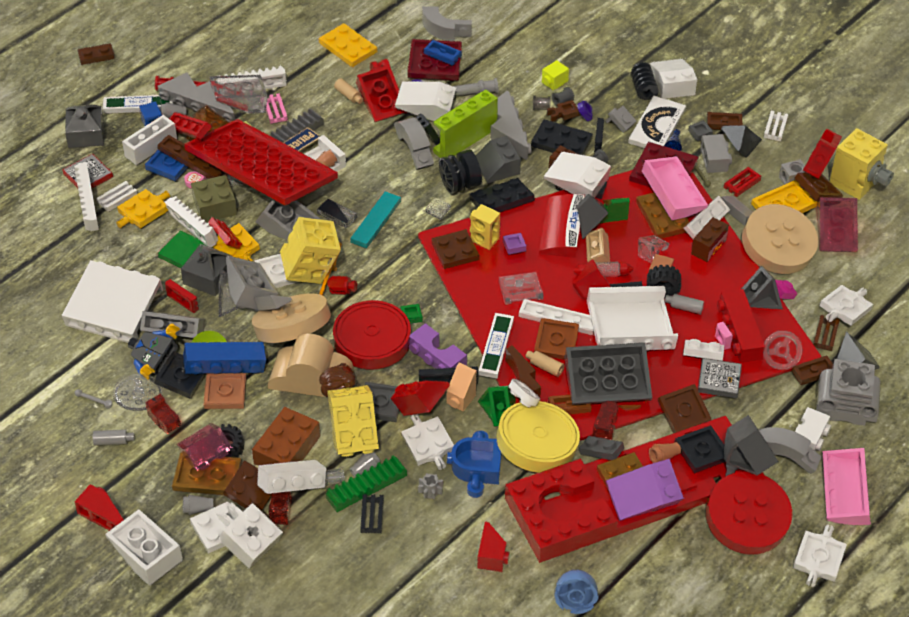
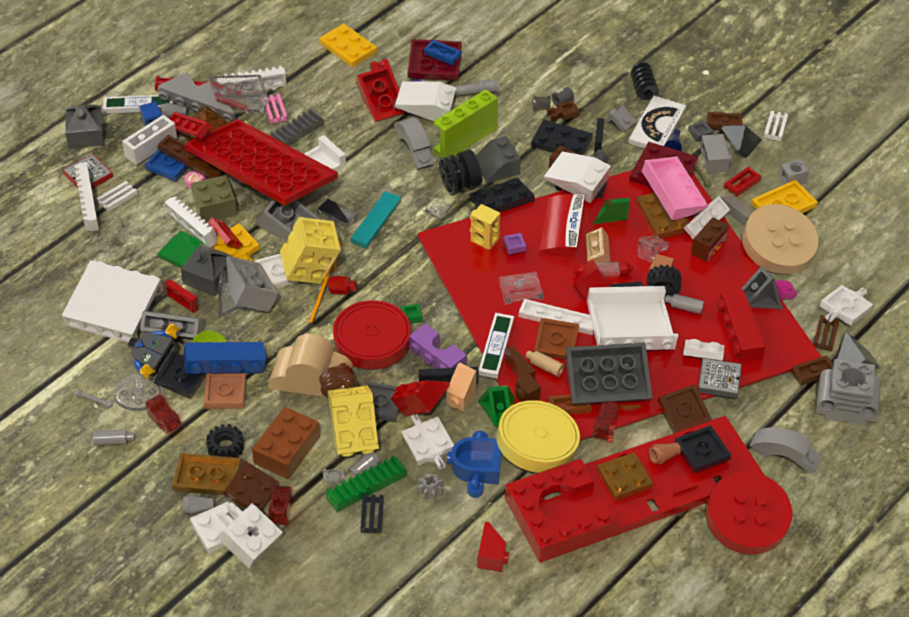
(96, 54): reddish brown plate -> none
(98, 507): red slope -> none
(142, 208): yellow plate -> none
(145, 547): white slope -> none
(205, 446): clear pink slope -> none
(271, 302): light grey slope -> none
(291, 476): white brick -> none
(299, 317): tan brick -> none
(303, 140): slope -> none
(327, 158): nougat cone -> none
(348, 91): tan cylinder -> none
(428, 129): black tile -> none
(443, 27): light grey arch -> none
(455, 249): reddish brown plate -> none
(510, 126): light grey slope -> none
(522, 391): white plate -> none
(555, 75): neon yellow brick -> none
(576, 591): medium blue cylinder -> none
(585, 110): dark purple tile -> none
(590, 213): dark grey slope -> none
(601, 448): dark grey plate -> none
(644, 490): medium lavender slope -> none
(674, 78): white slope -> none
(723, 335): bright pink tile -> none
(747, 448): dark grey piece -> none
(785, 343): clear piece -> none
(814, 427): white brick -> none
(817, 187): reddish brown plate -> none
(820, 556): white plate -> none
(822, 153): red panel -> none
(838, 224): clear pink slope -> none
(846, 486): bright pink slope -> none
(860, 164): light yellow piece -> none

